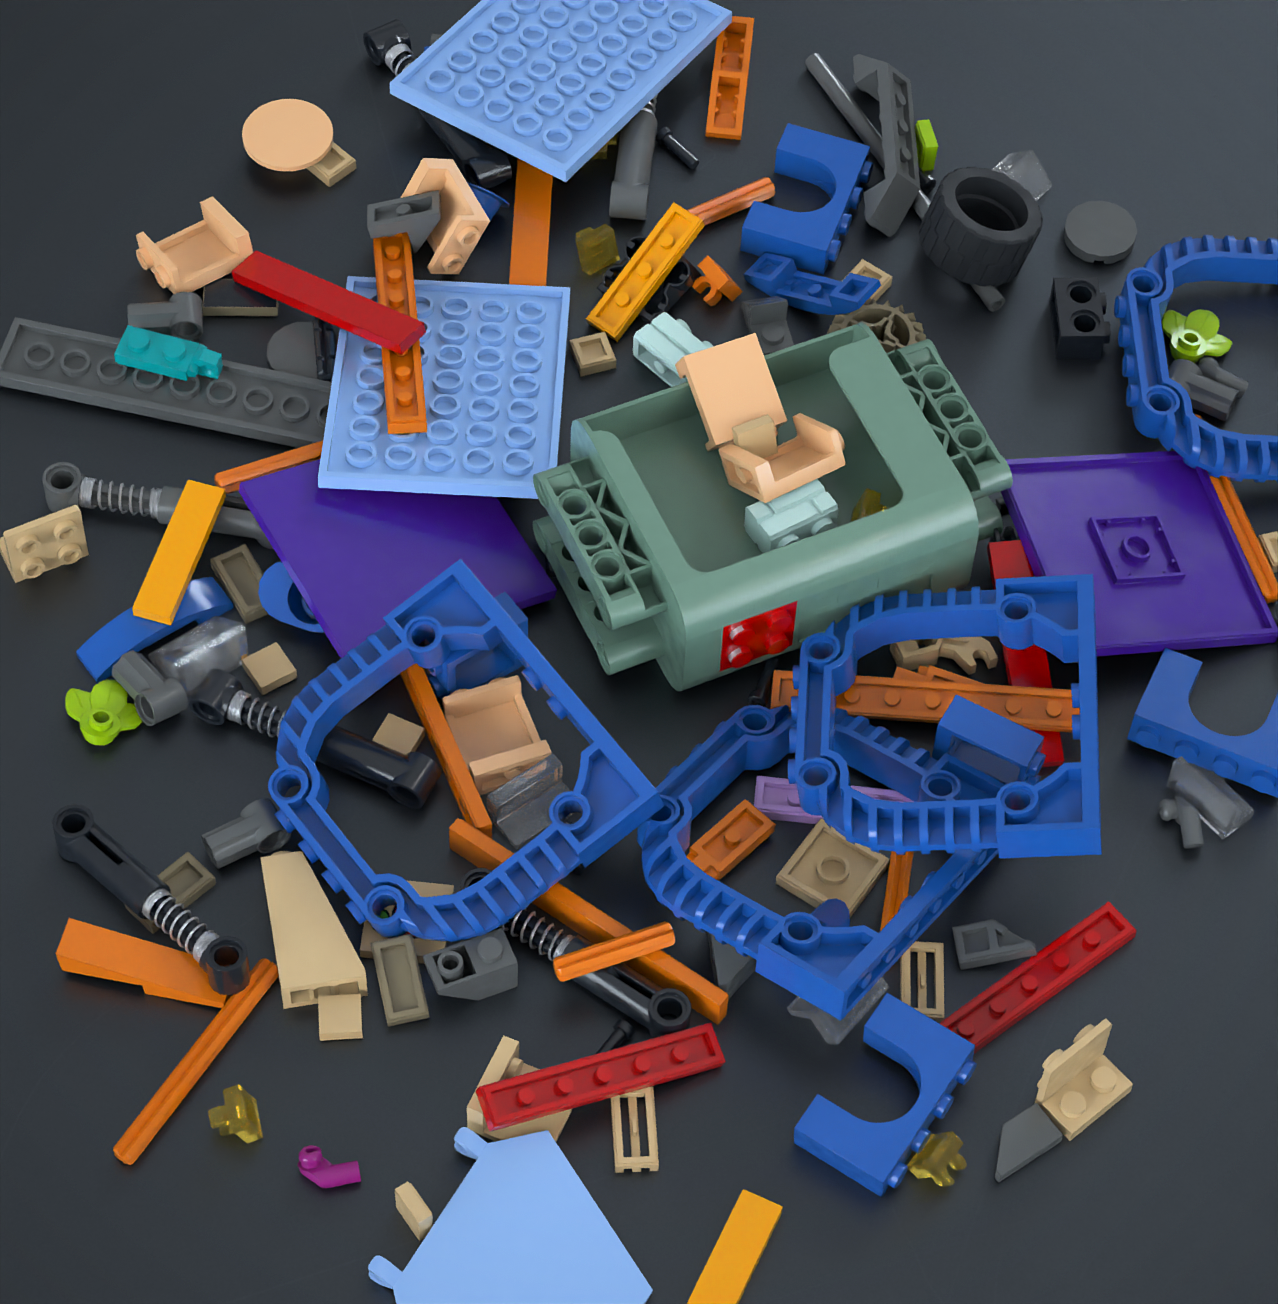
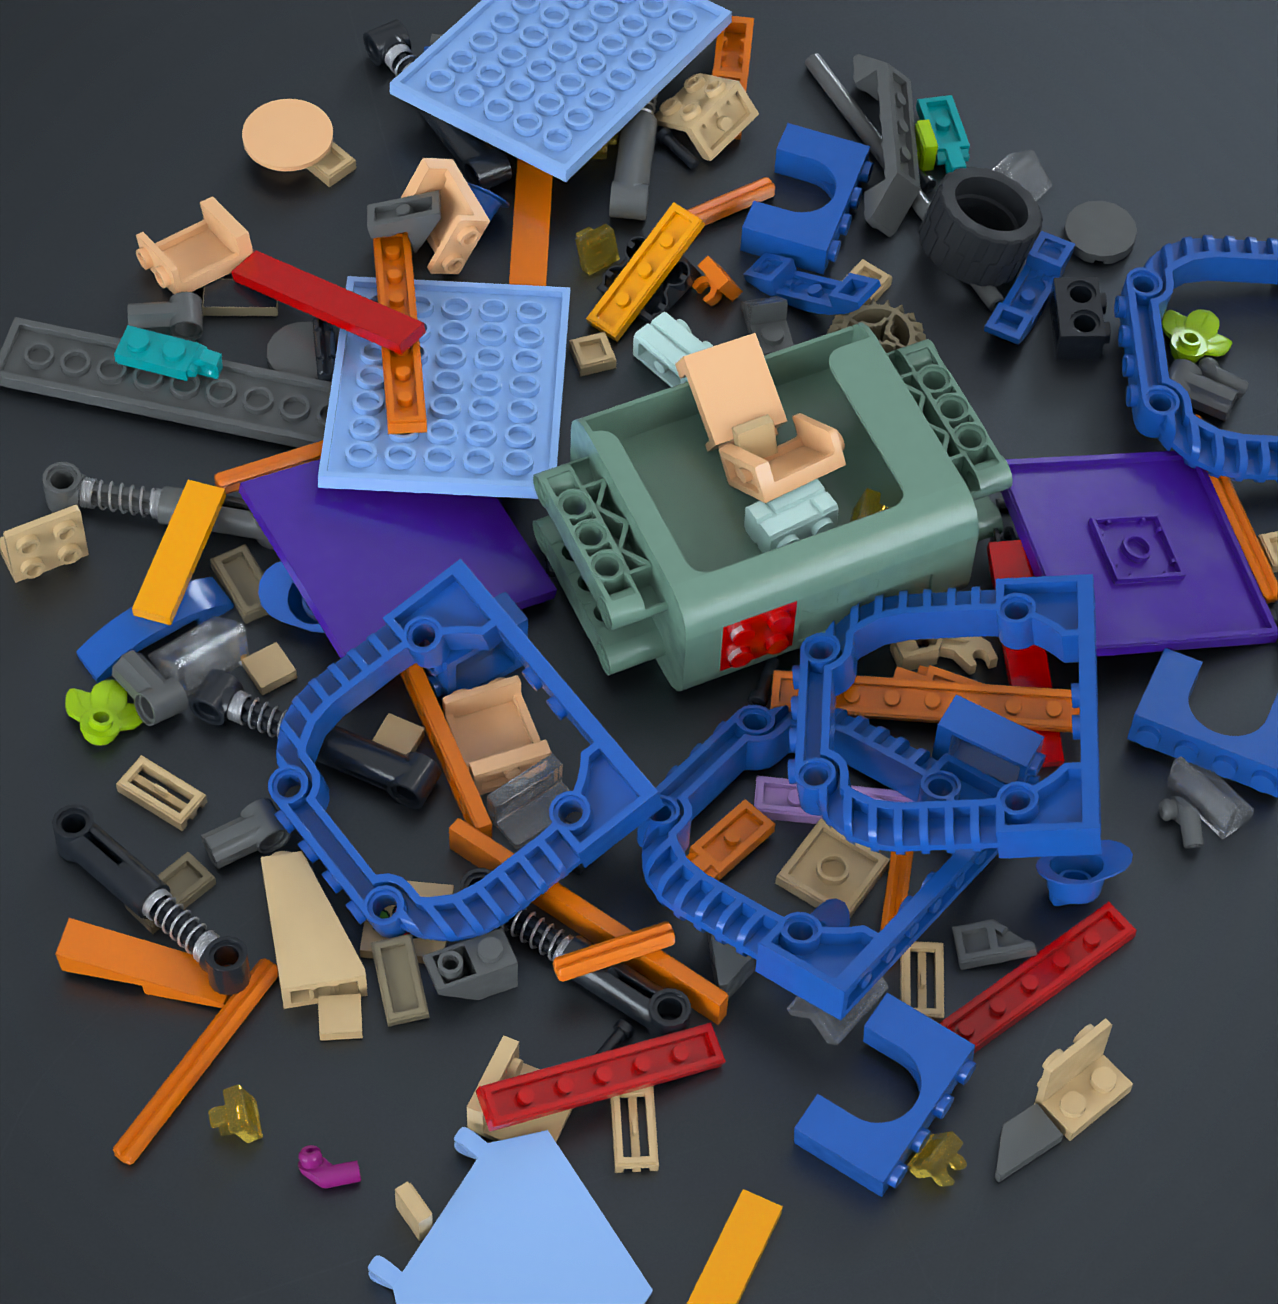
(187, 811): none -> tan tile
(709, 111): none -> tan bracket
(948, 131): none -> teal hinge
(1031, 290): none -> blue slope
(1081, 877): none -> blue piece

